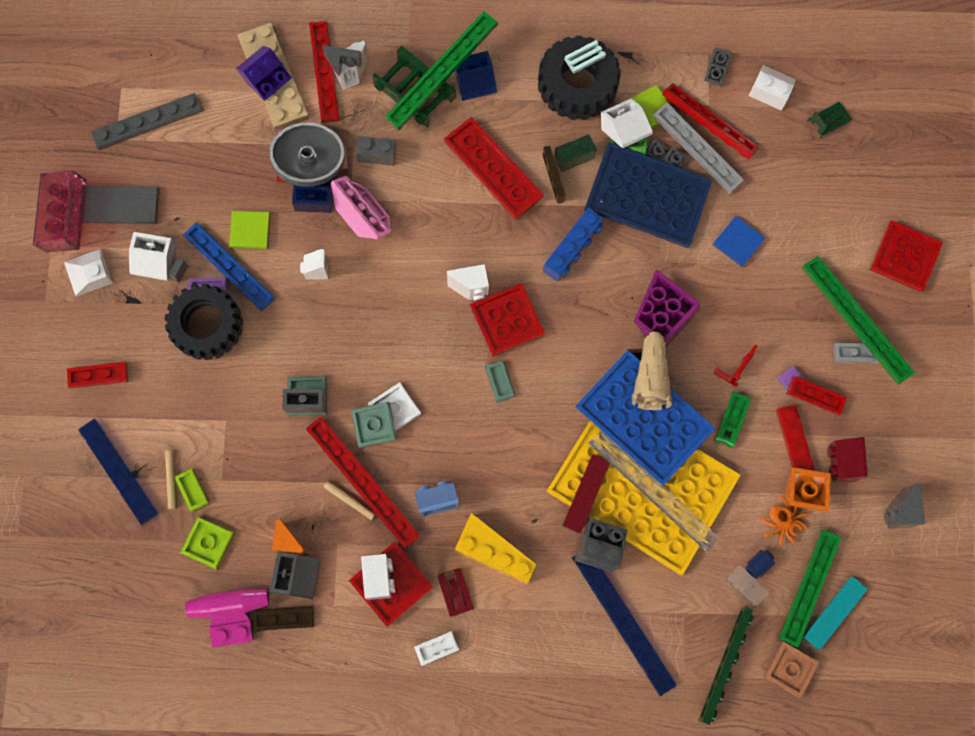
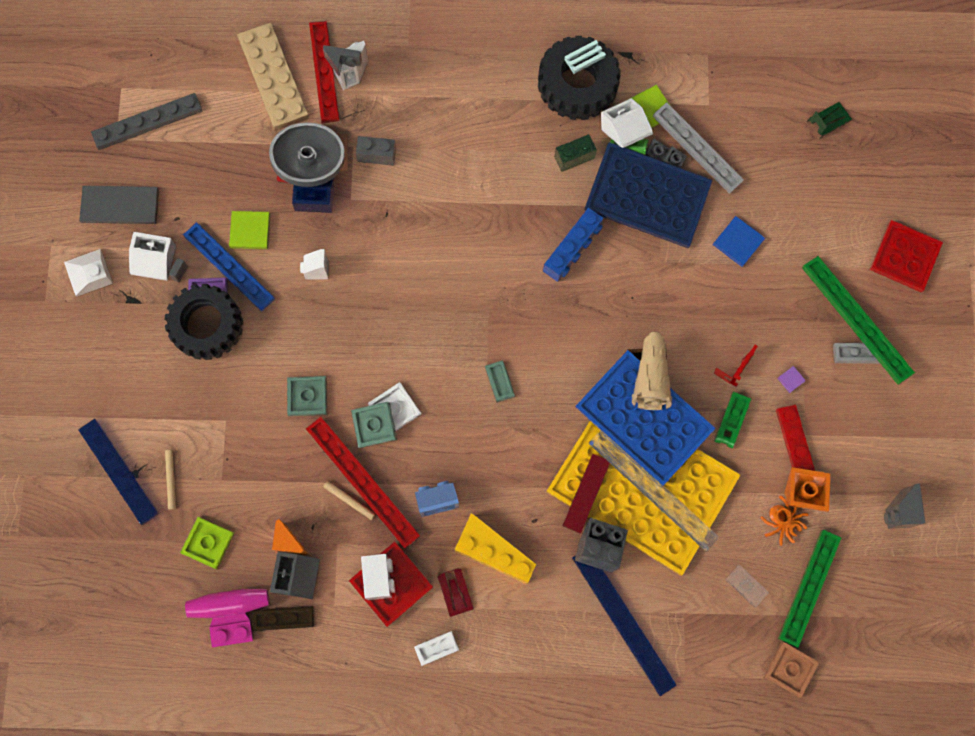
(59, 211): clear pink brick -> none
(97, 375): red plate -> none
(191, 490): lime tile -> none
(264, 72): dark purple slope -> none
(303, 401): dark grey brick -> none
(360, 209): bright pink wedge -> none
(417, 69): dark green fence -> none
(441, 70): green plate -> none
(469, 282): white slope -> none
(476, 76): clear blue slope -> none
(493, 168): red plate -> none
(507, 319): red plate -> none
(553, 174): dark brown tile -> none
(665, 308): magenta wedge -> none
(711, 121): red plate -> none
(718, 66): dark grey slope -> none
(723, 673): dark green plate -> none
(760, 563): dark blue brick -> none
(772, 87): white slope -> none
(816, 395): red plate -> none
(834, 613): teal tile -> none
(848, 460): dark red slope -> none

